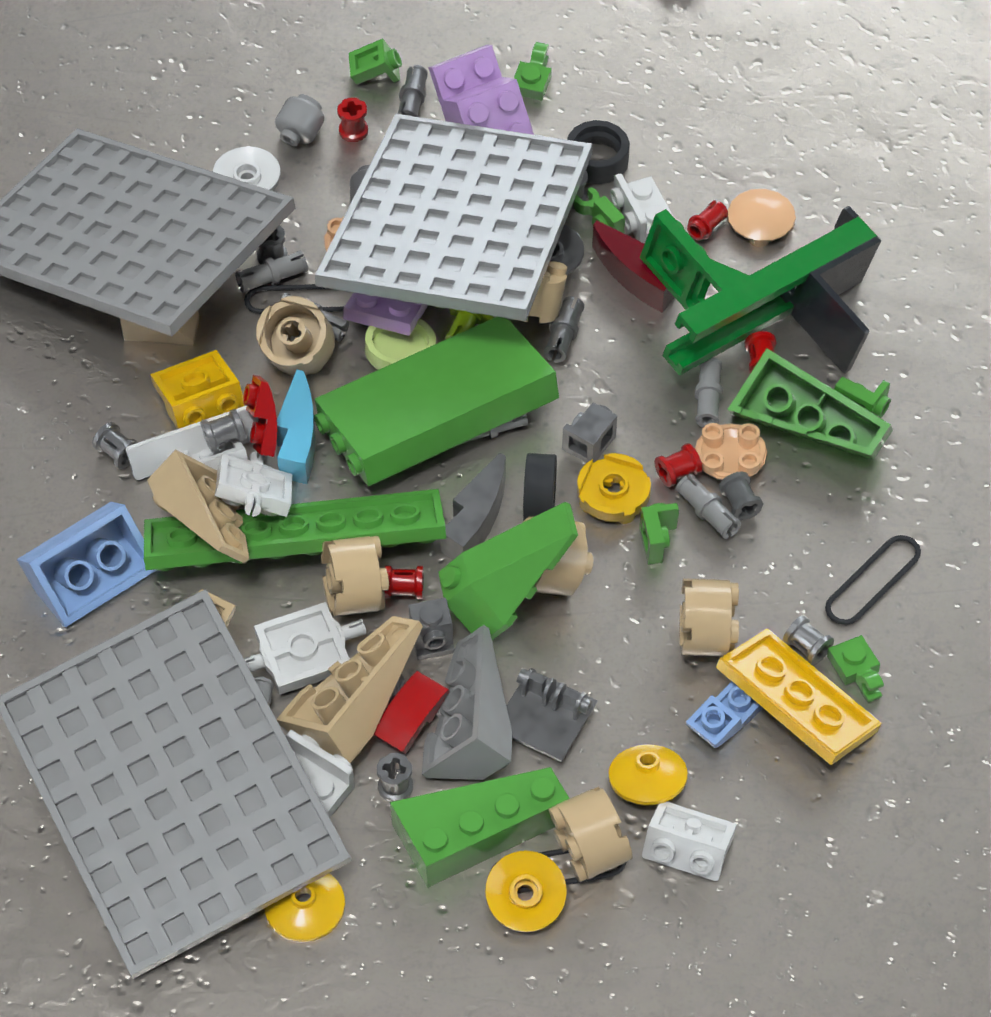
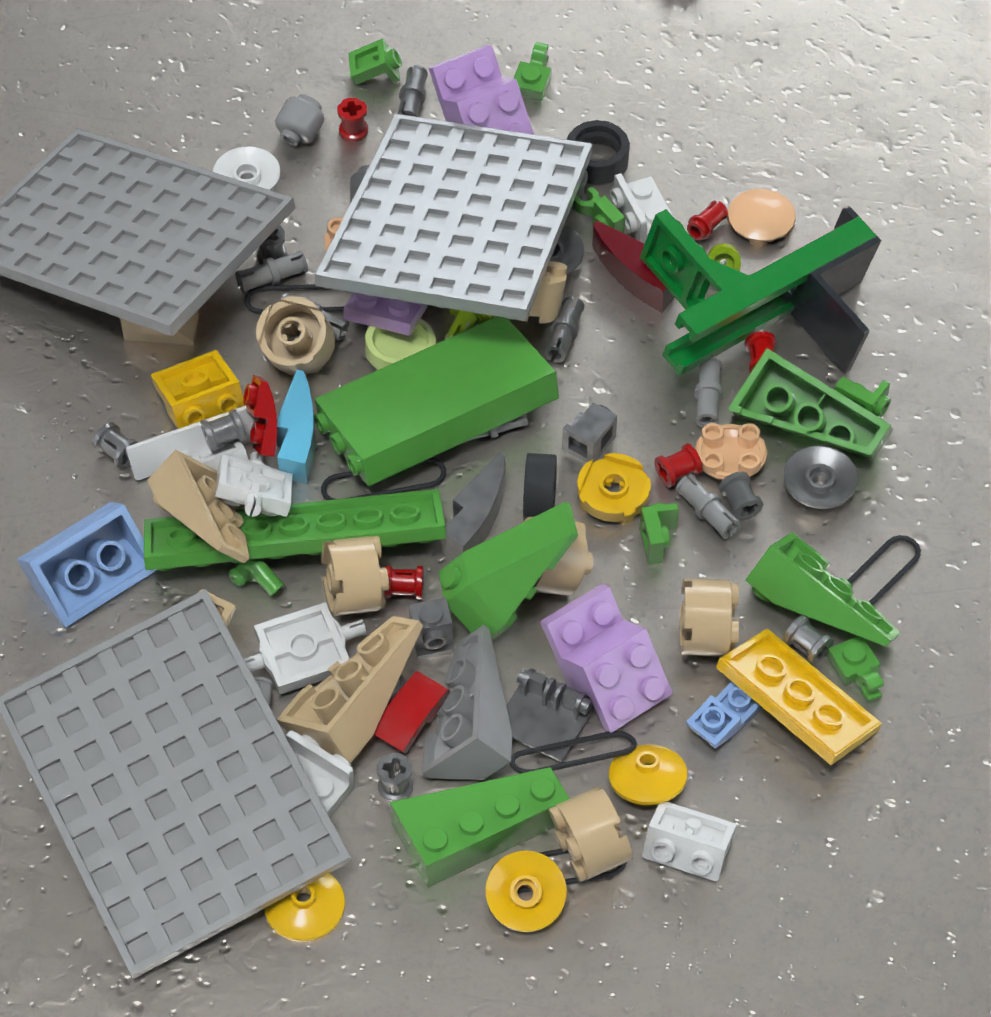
(256, 572): none -> bright green arm
(397, 490): none -> black piece
(573, 742): none -> black piece
(606, 657): none -> lavender bracket
(727, 252): none -> lime tile
(797, 579): none -> bright green wedge
(824, 466): none -> flat silver dish

